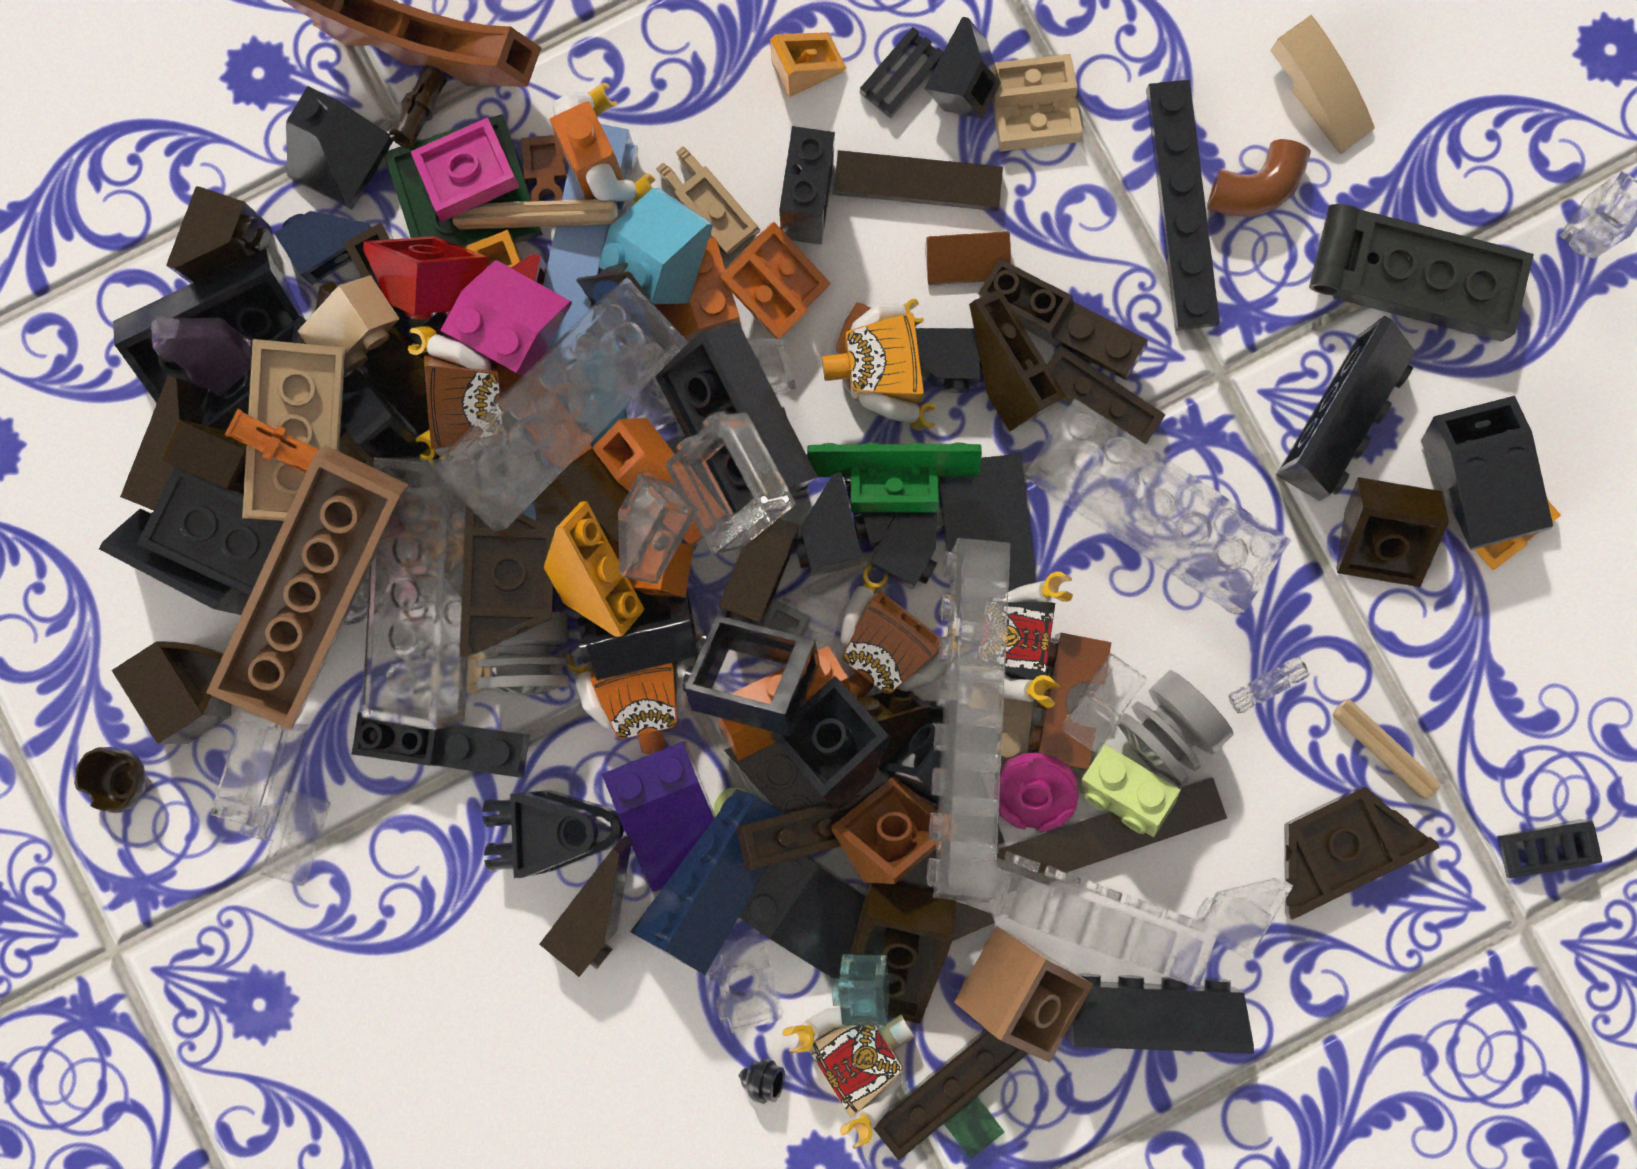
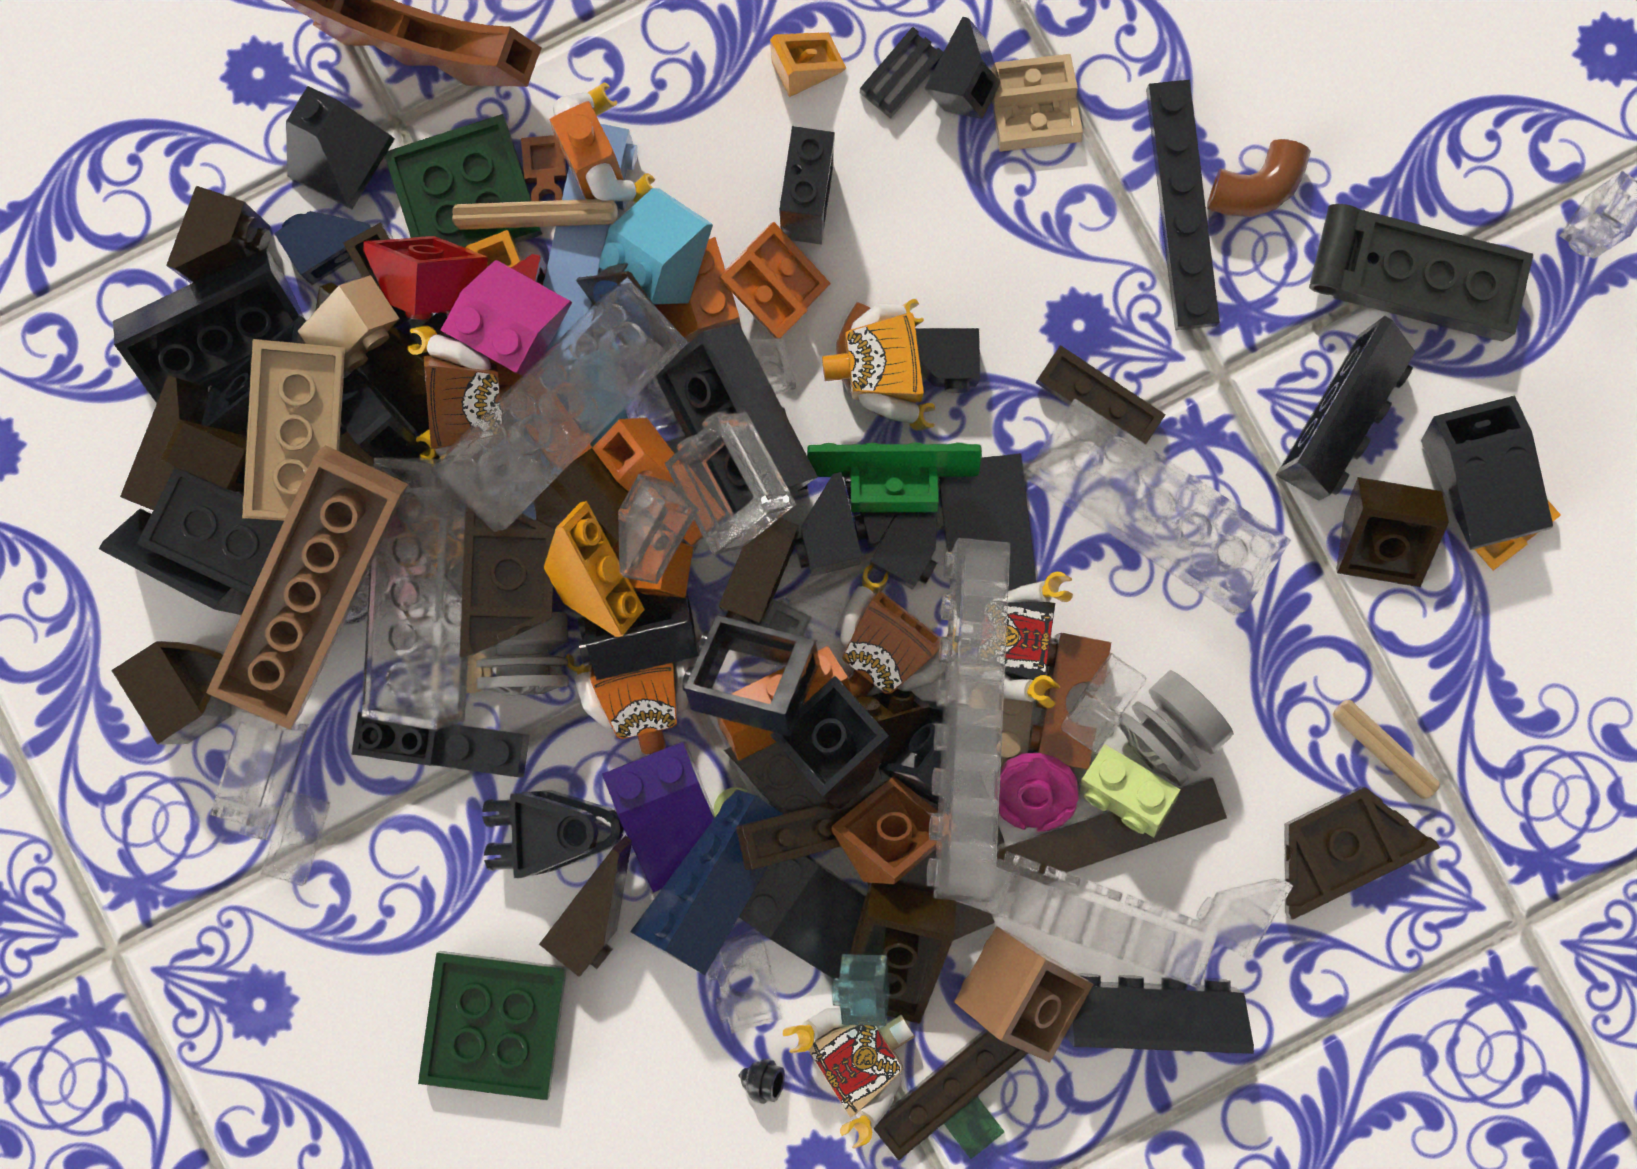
(111, 778): dark brown hair -> none
(206, 348): clear purple slope -> none
(271, 441): orange pin -> none
(418, 106): dark brown pin -> none
(464, 169): dark pink plate -> none
(492, 1025): none -> dark green plate
(713, 202): tan hinge -> none
(918, 180): dark brown tile -> none
(965, 256): dark orange slope -> none
(1011, 365): dark brown slope -> none
(1061, 321): dark brown slope -> none
(1268, 685): clear axle -> none
(1323, 83): tan slope -> none
(1585, 839): black slope -> none

